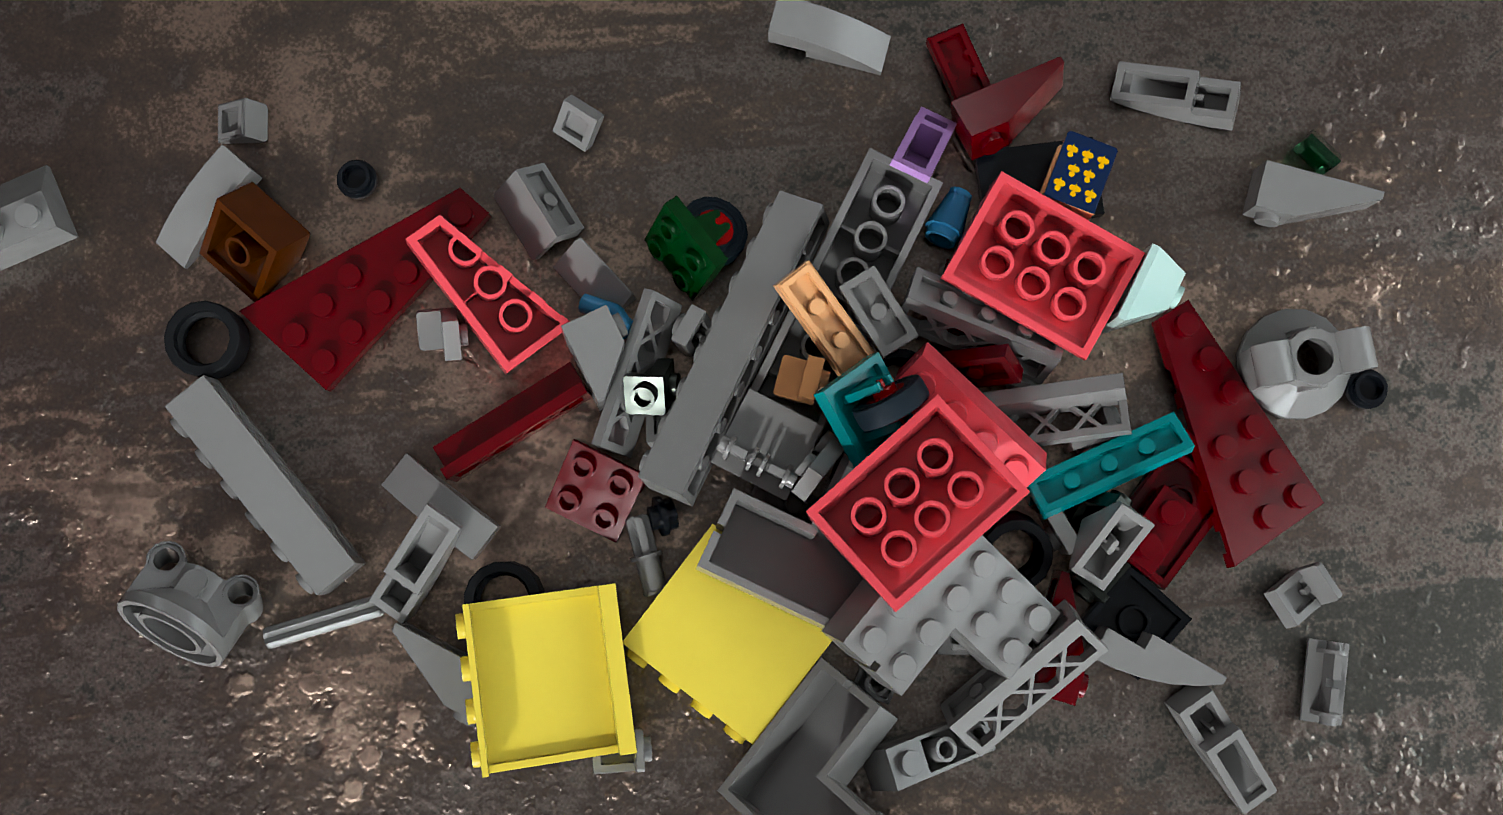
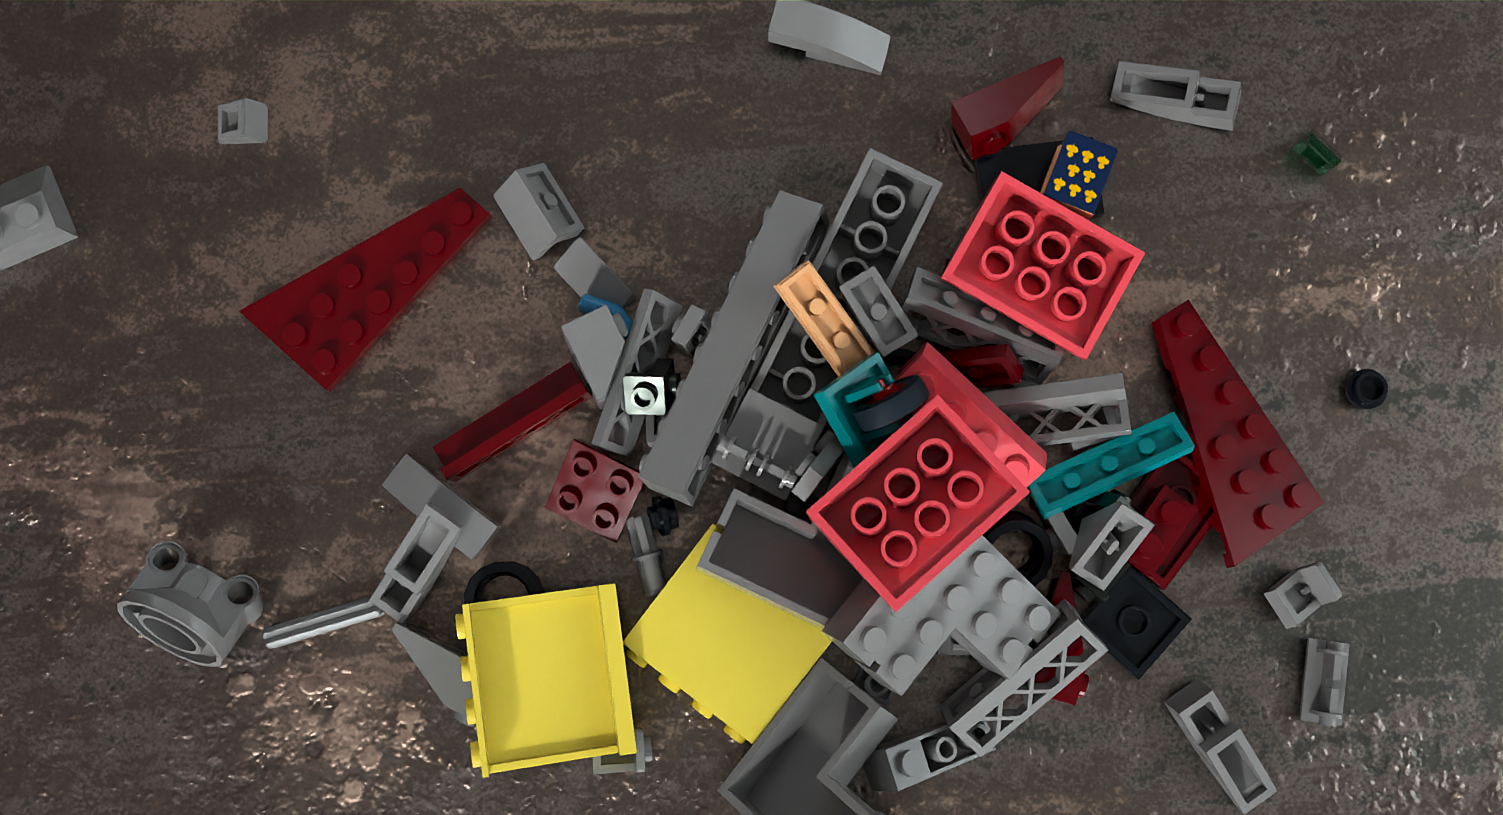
(182, 322): black tyre -> none
(189, 219): light grey slope -> none
(253, 240): reddish brown slope -> none
(264, 486): light grey brick -> none
(357, 179): black plate -> none
(441, 330): light grey bracket -> none
(493, 303): coral wedge -> none
(578, 122): light grey plate -> none
(697, 240): dark green plate -> none
(800, 378): medium nougat bracket -> none
(923, 144): lavender slope -> none
(949, 219): dark azure cone -> none
(957, 62): dark red plate -> none
(1150, 291): light aqua slope -> none
(1154, 660): light grey slope -> none
(1271, 368): light grey piece -> none
(1290, 195): light grey slope -> none

